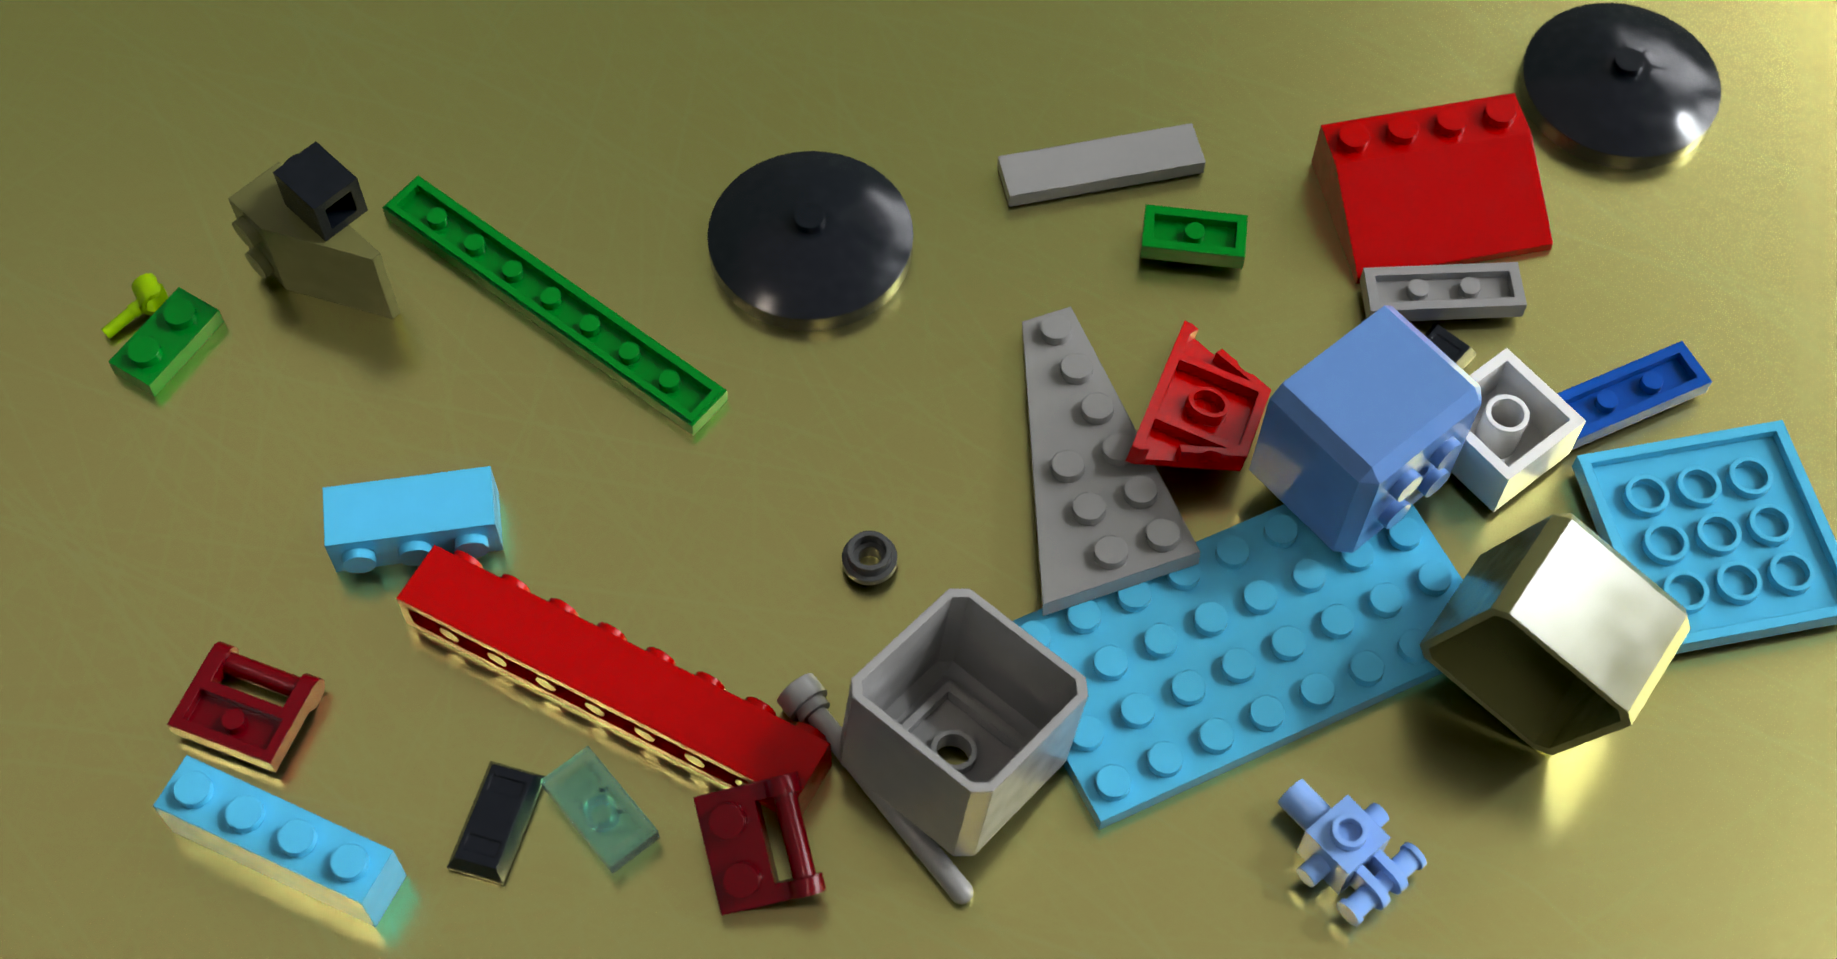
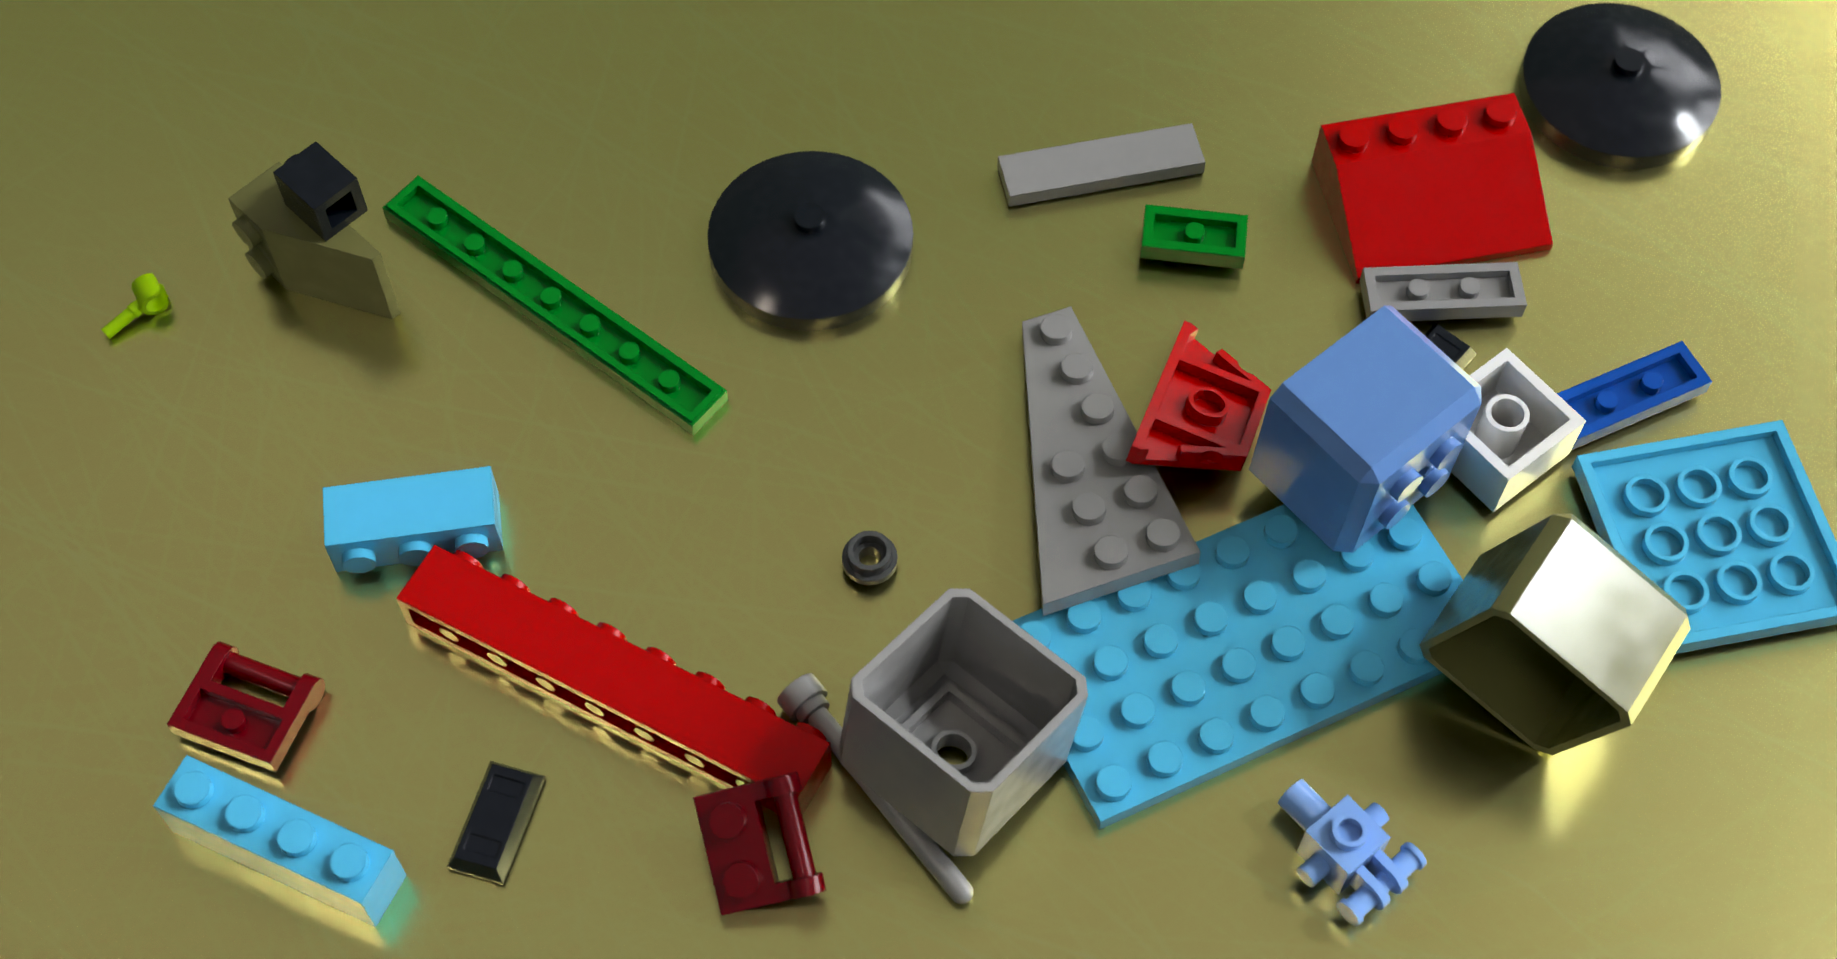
(166, 341): green plate -> none
(600, 809): clear light blue plate -> none

